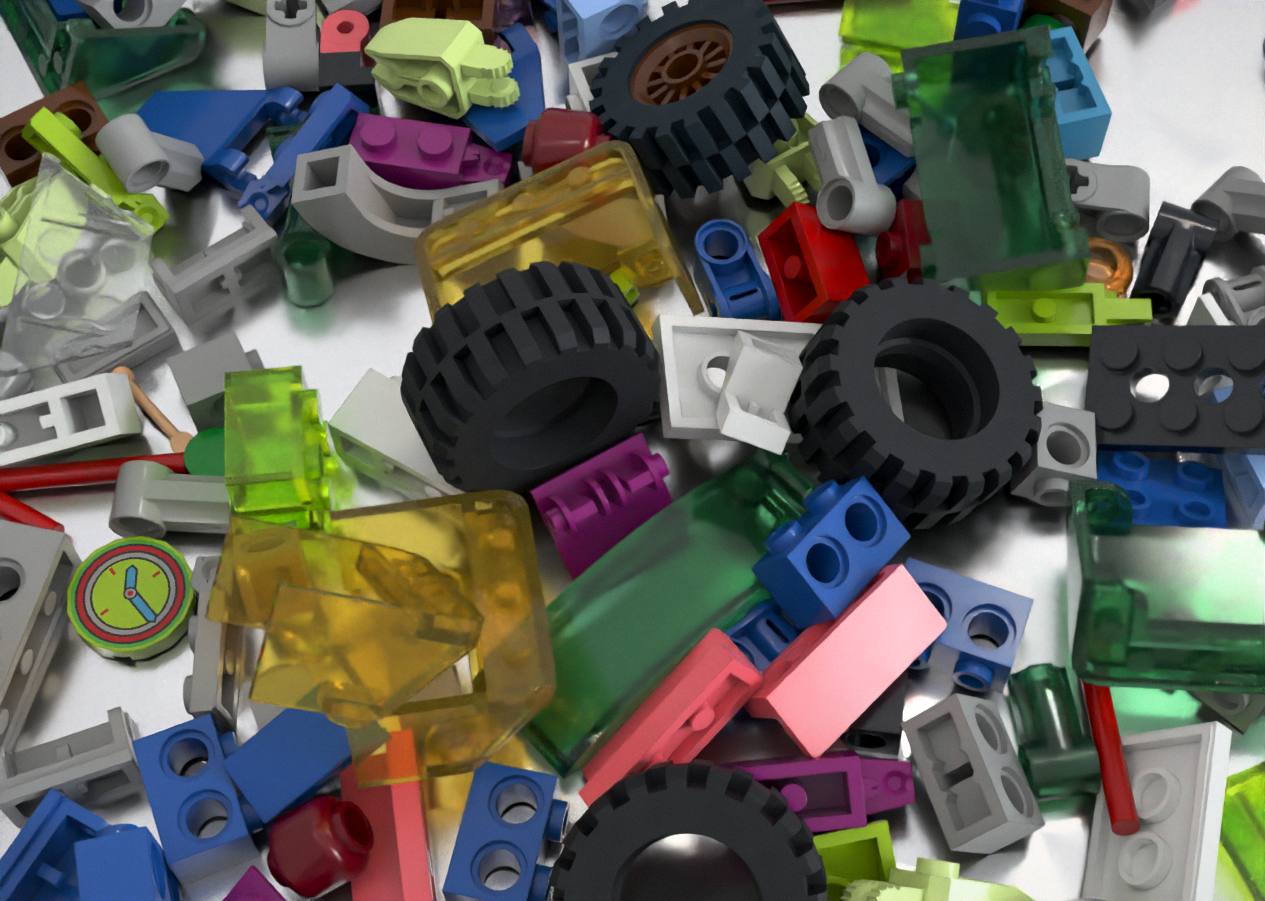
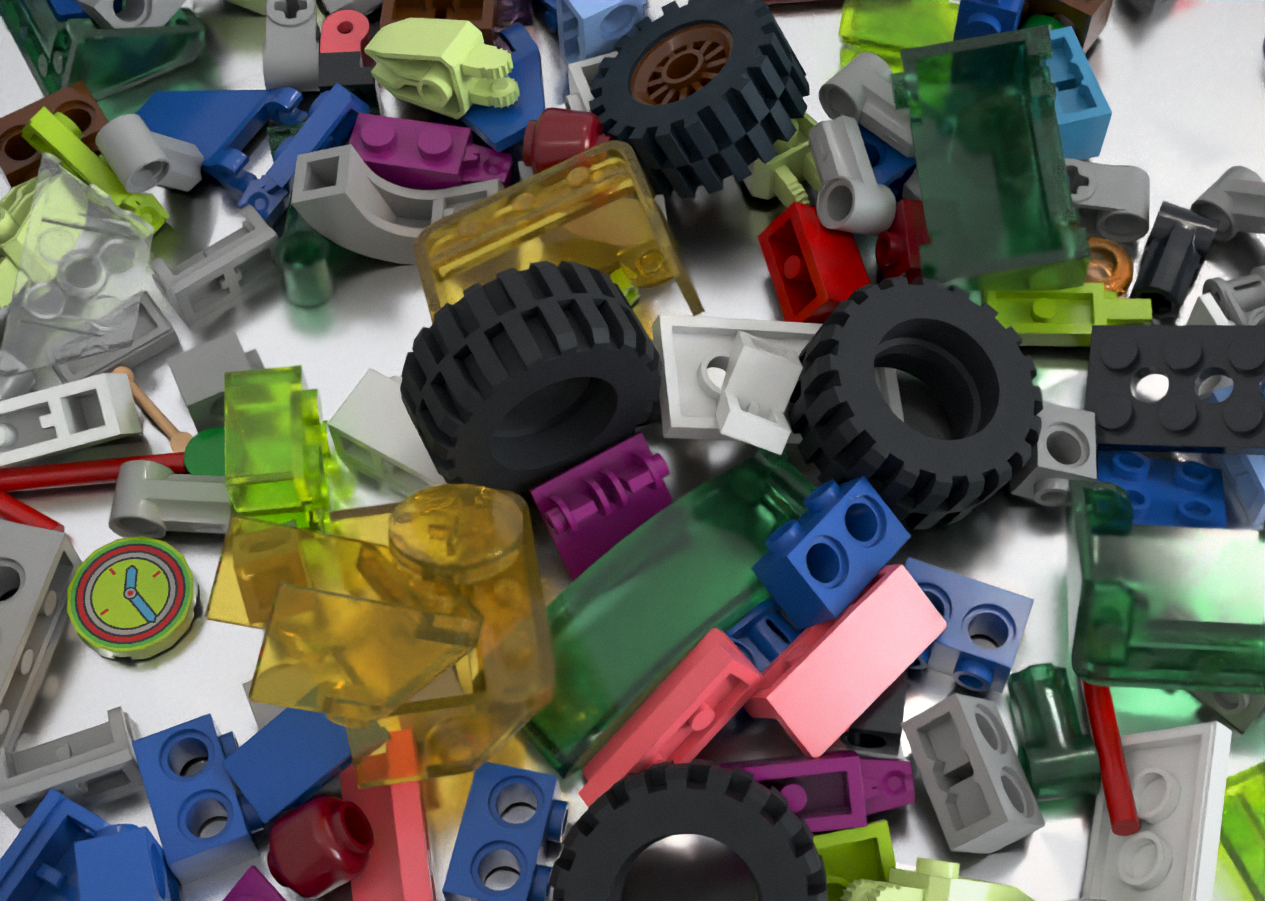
(217, 656): light grey hinge -> none
(456, 533): none -> clear yellow tile
(732, 285): blue piece -> none

